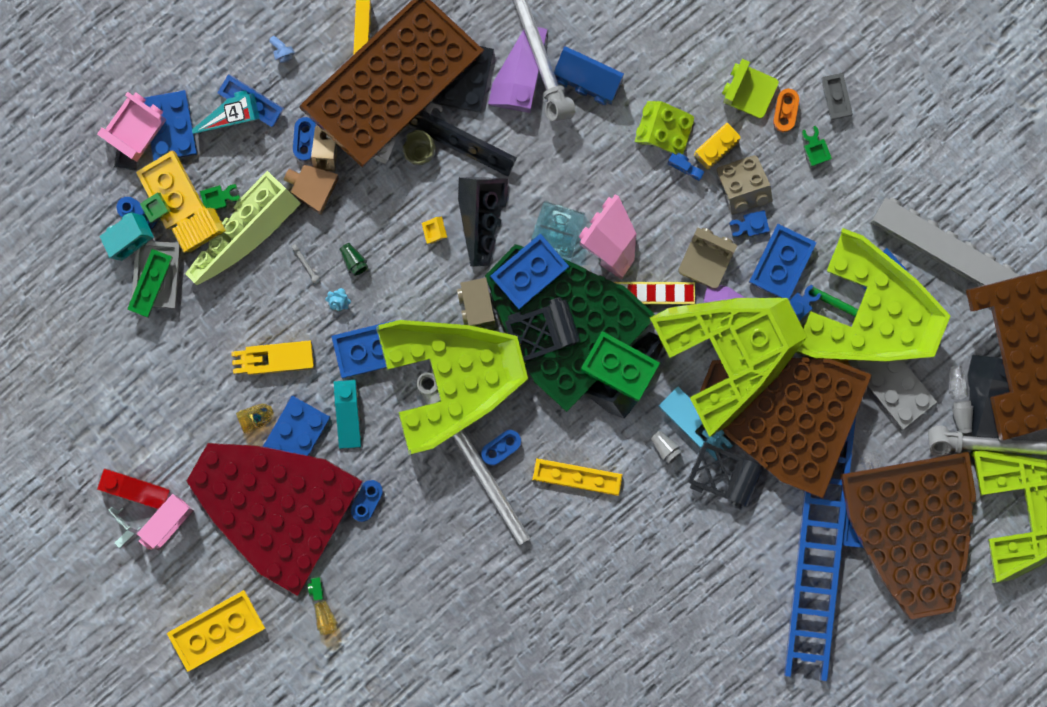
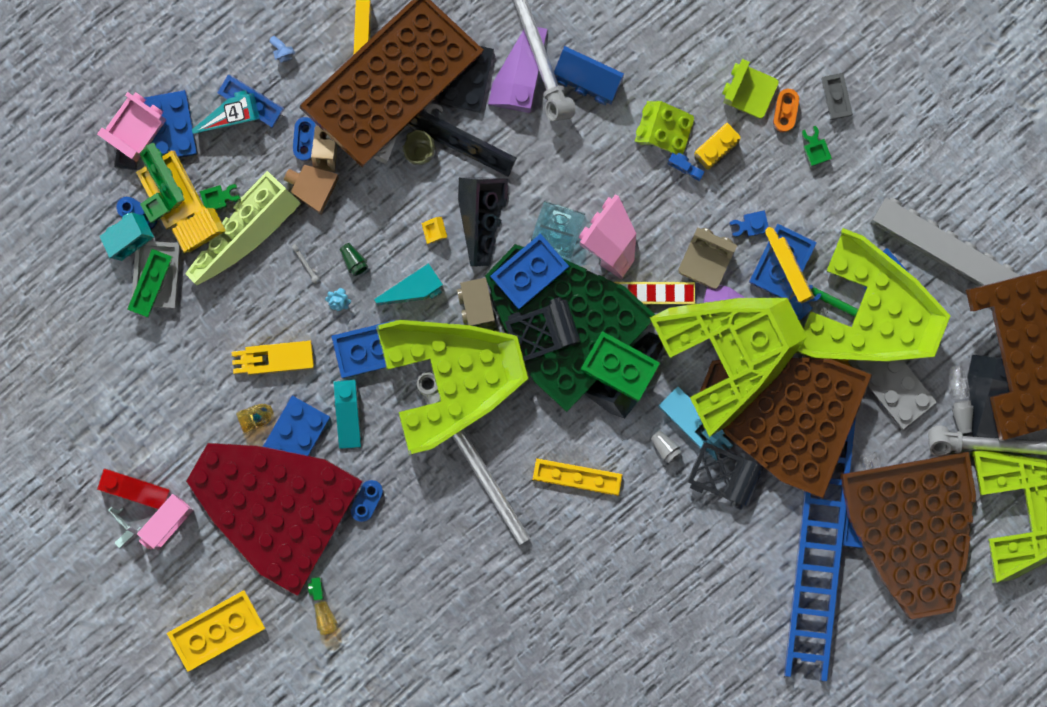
(162, 176): none -> green plate
(417, 286): none -> teal slope
(501, 448): blue plate -> none
(745, 184): dark tan bracket -> none
(790, 266): none -> yellow hinge

